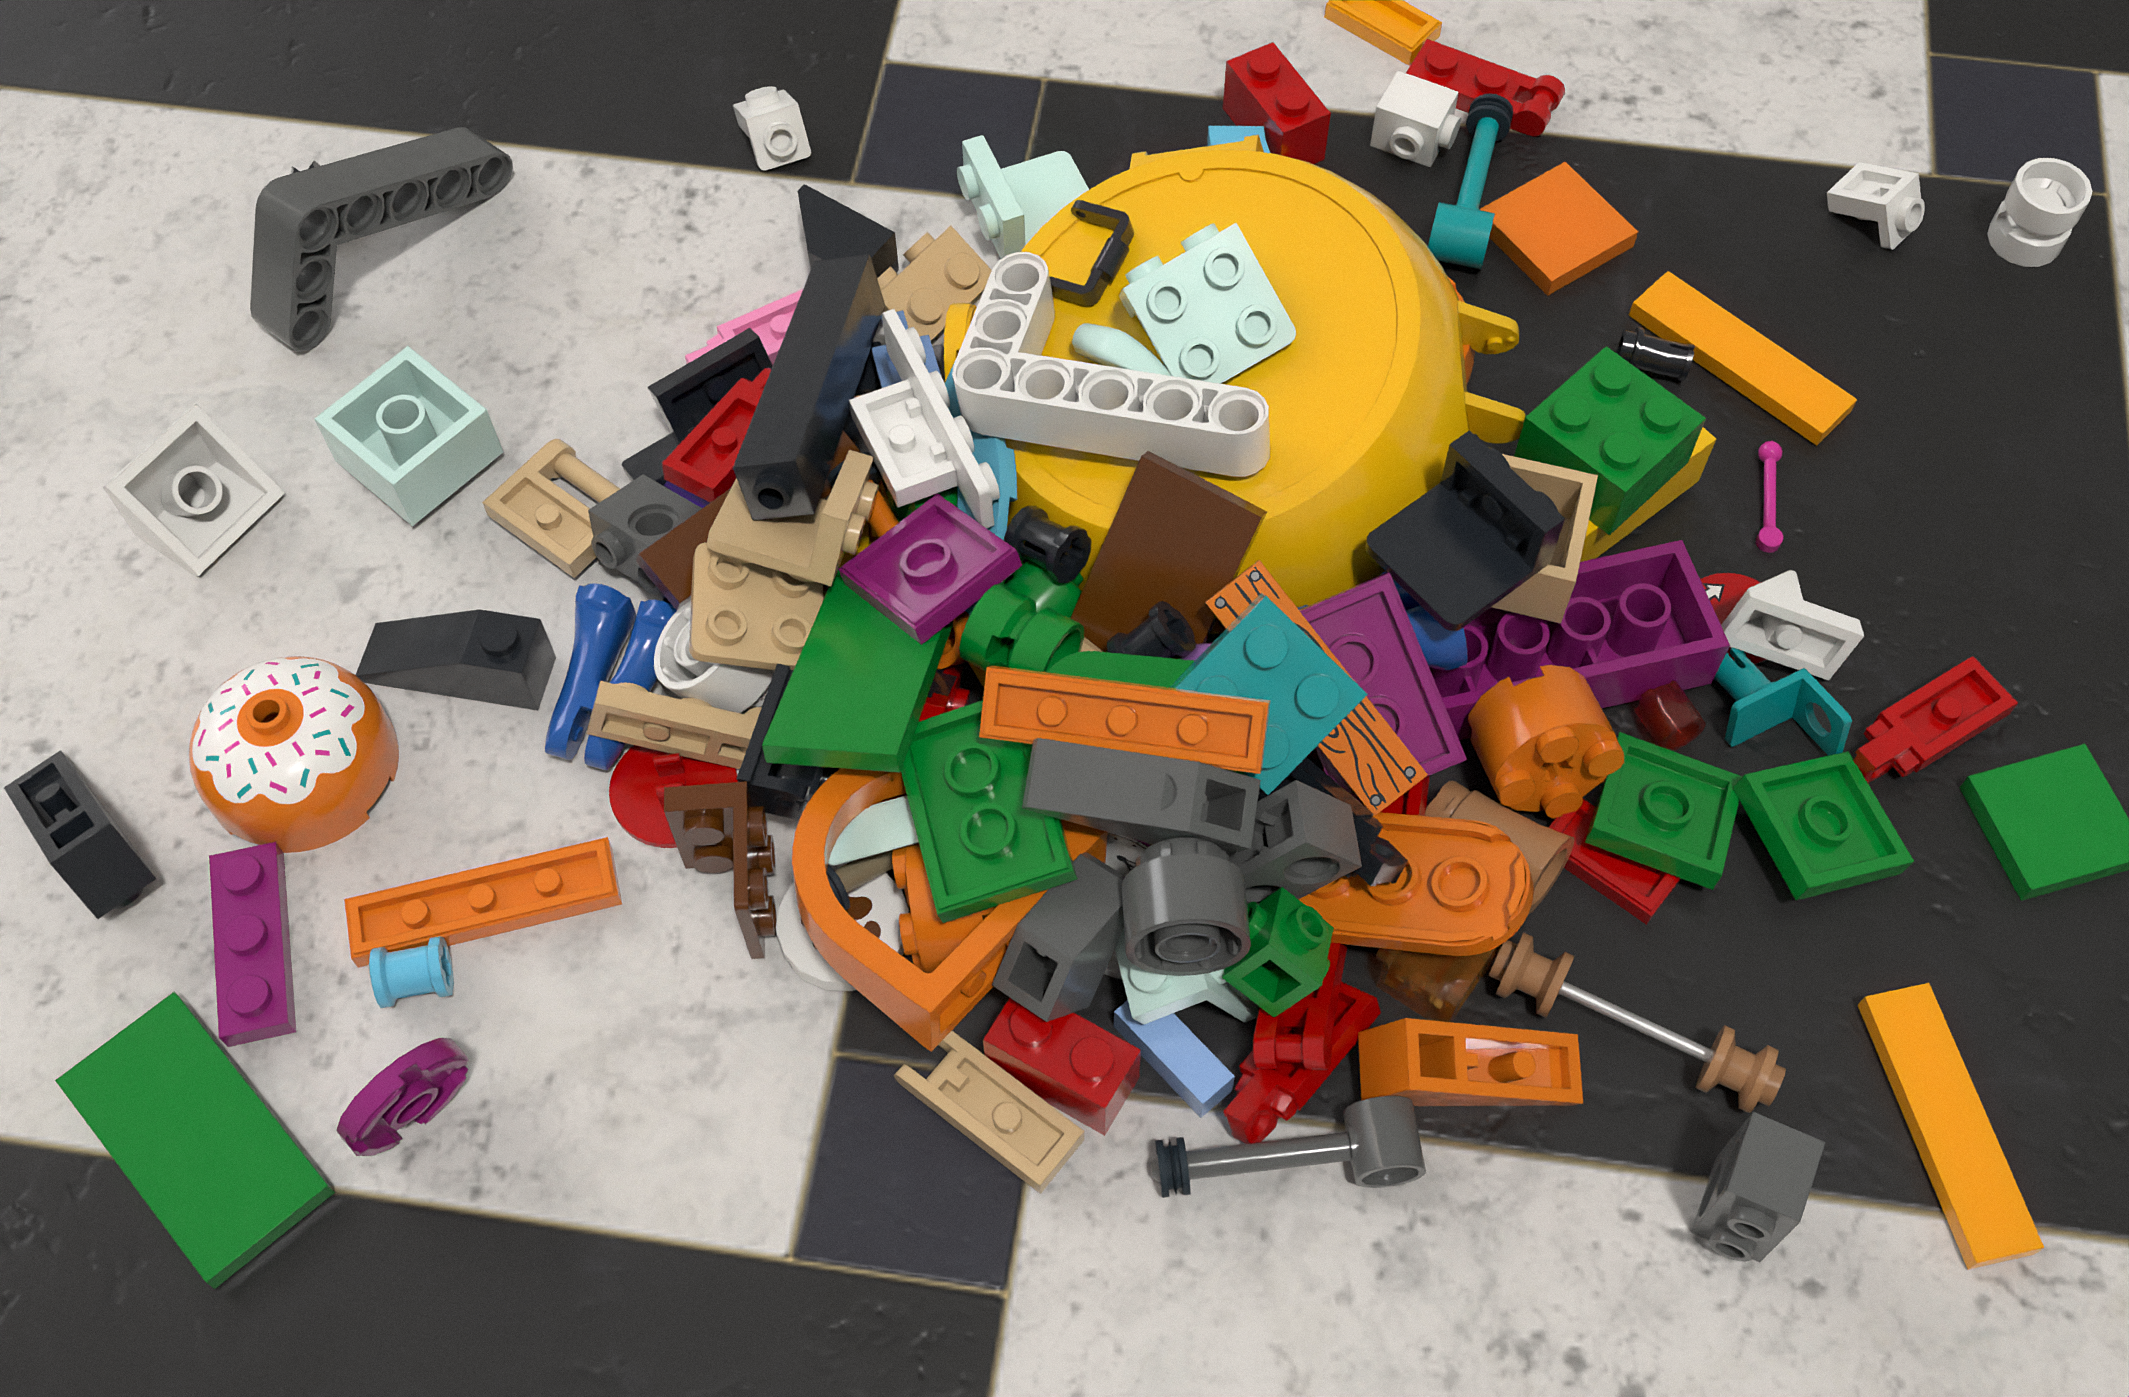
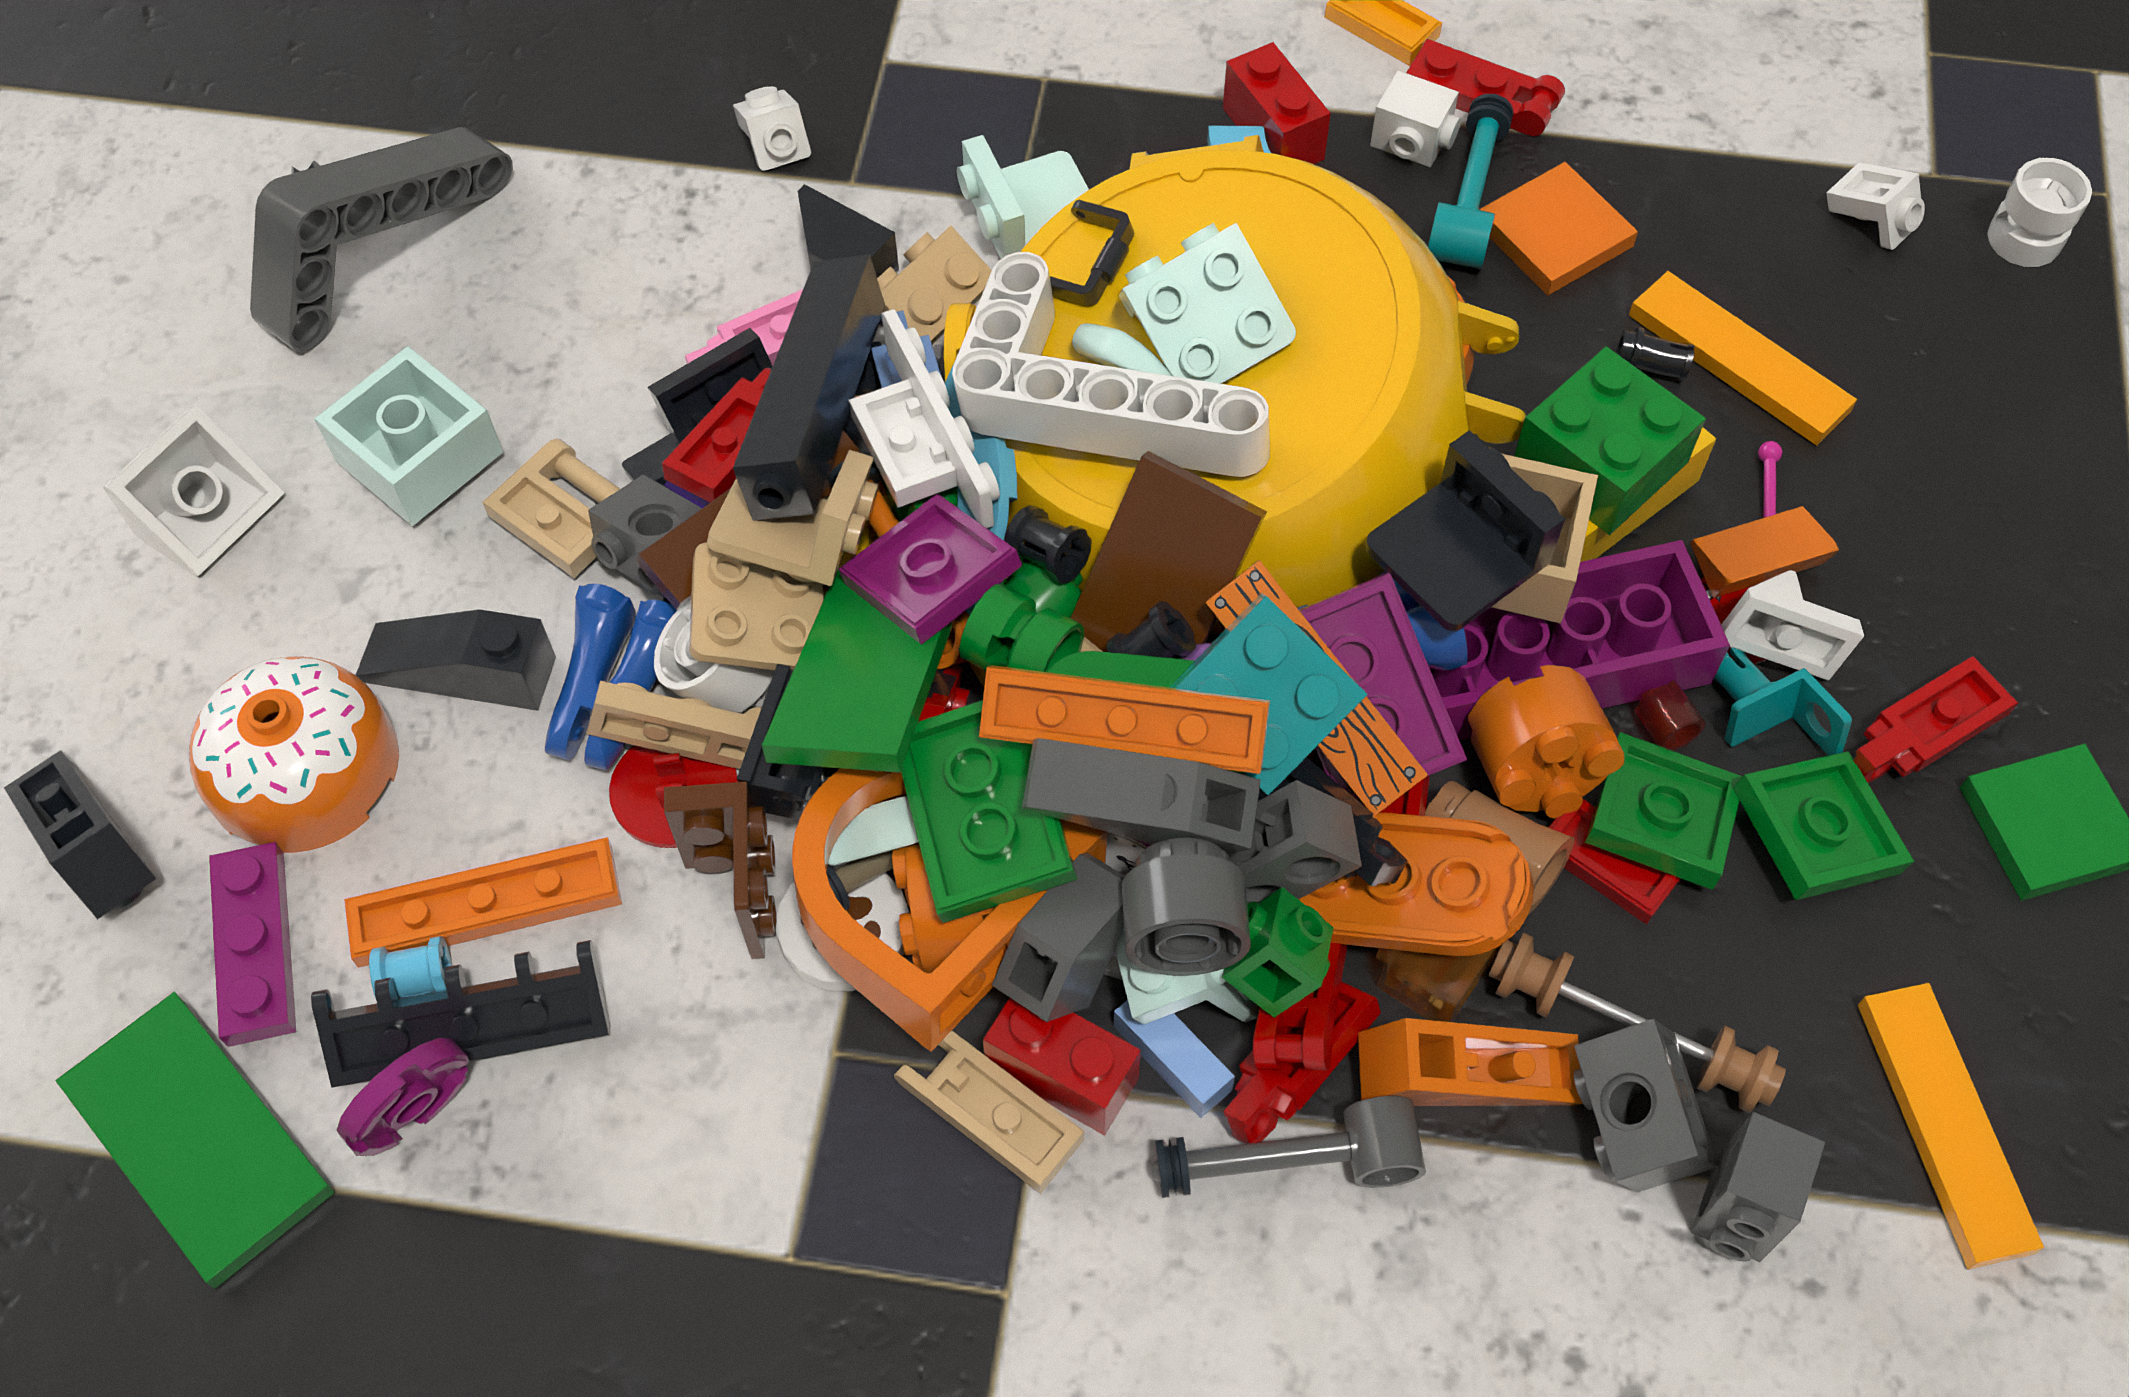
(479, 1018): none -> black hinge
(1673, 1135): none -> dark grey brick
(1762, 550): none -> orange slope

